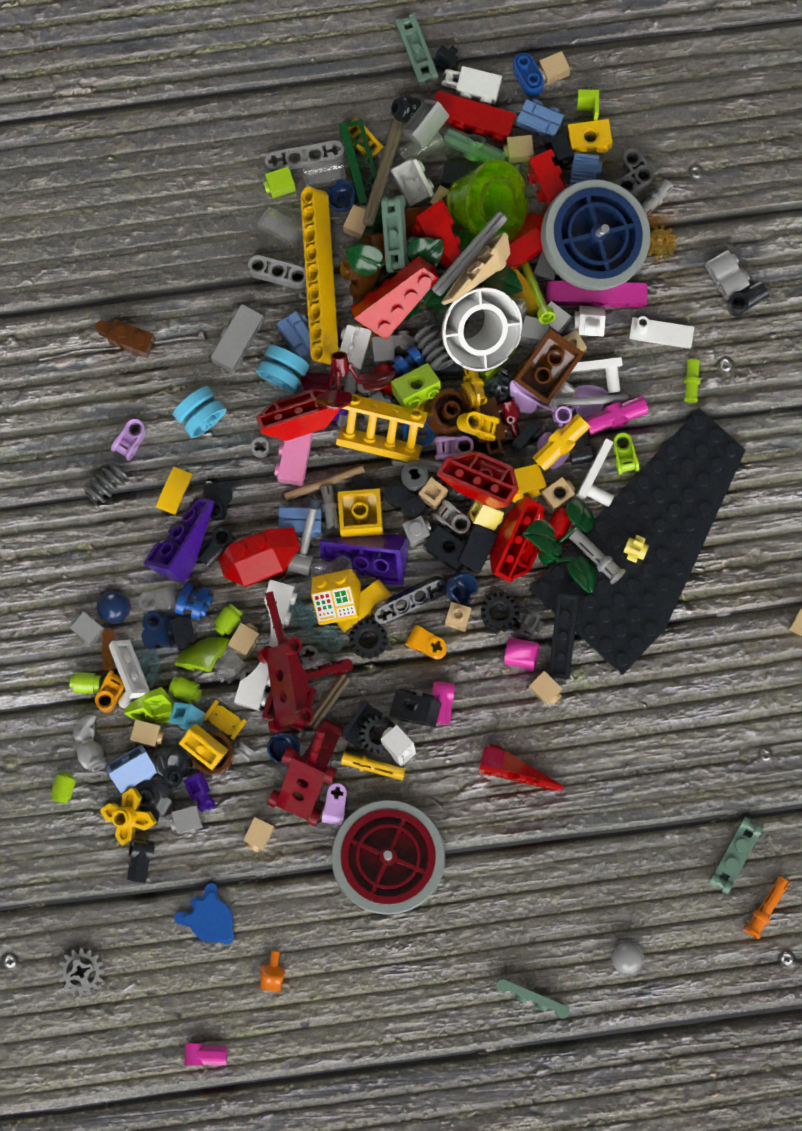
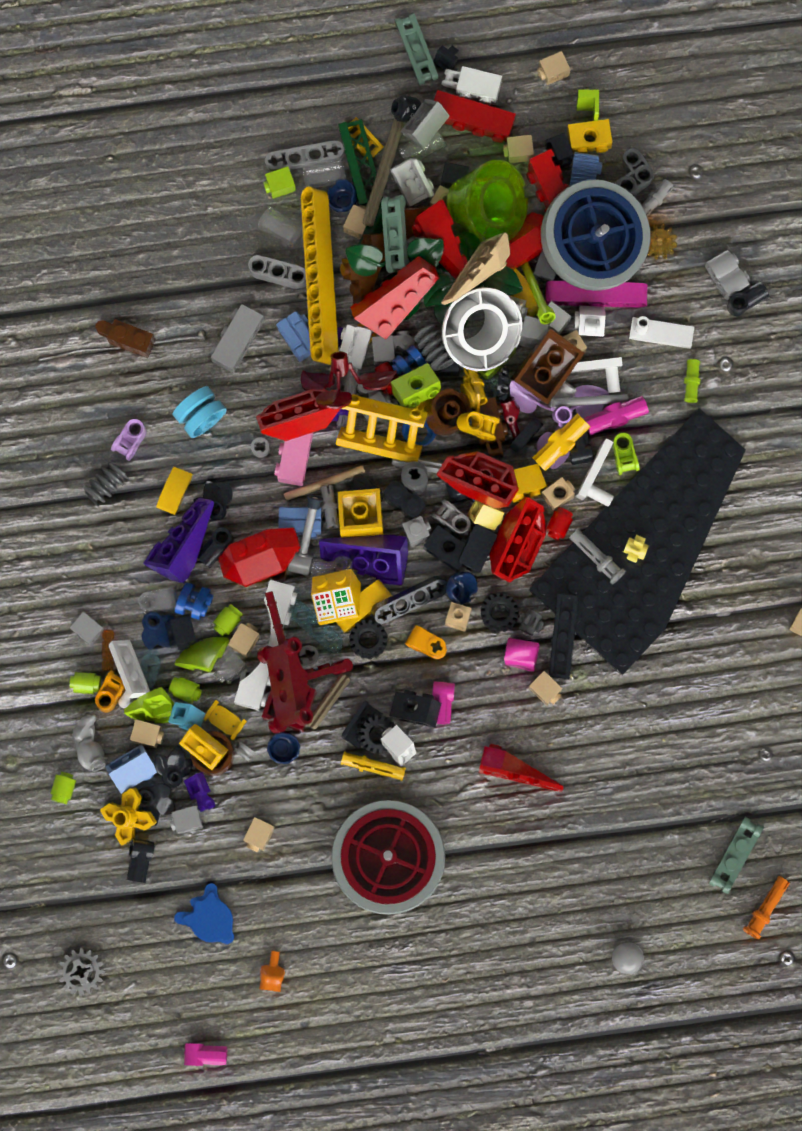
(113, 606): dark blue hair -> none
(282, 368): medium azure wheel -> none
(308, 774): dark red piece -> none
(334, 808): lavender piece -> none
(433, 493): tan brick -> none
(451, 446): lavender piece -> none
(469, 253): light grey axle -> none
(472, 146): sand green piece -> none
(528, 75): blue brick -> none
(540, 119): medium blue brick -> none
(540, 1001): sand green plate -> none
(542, 536): dark green plant -> none

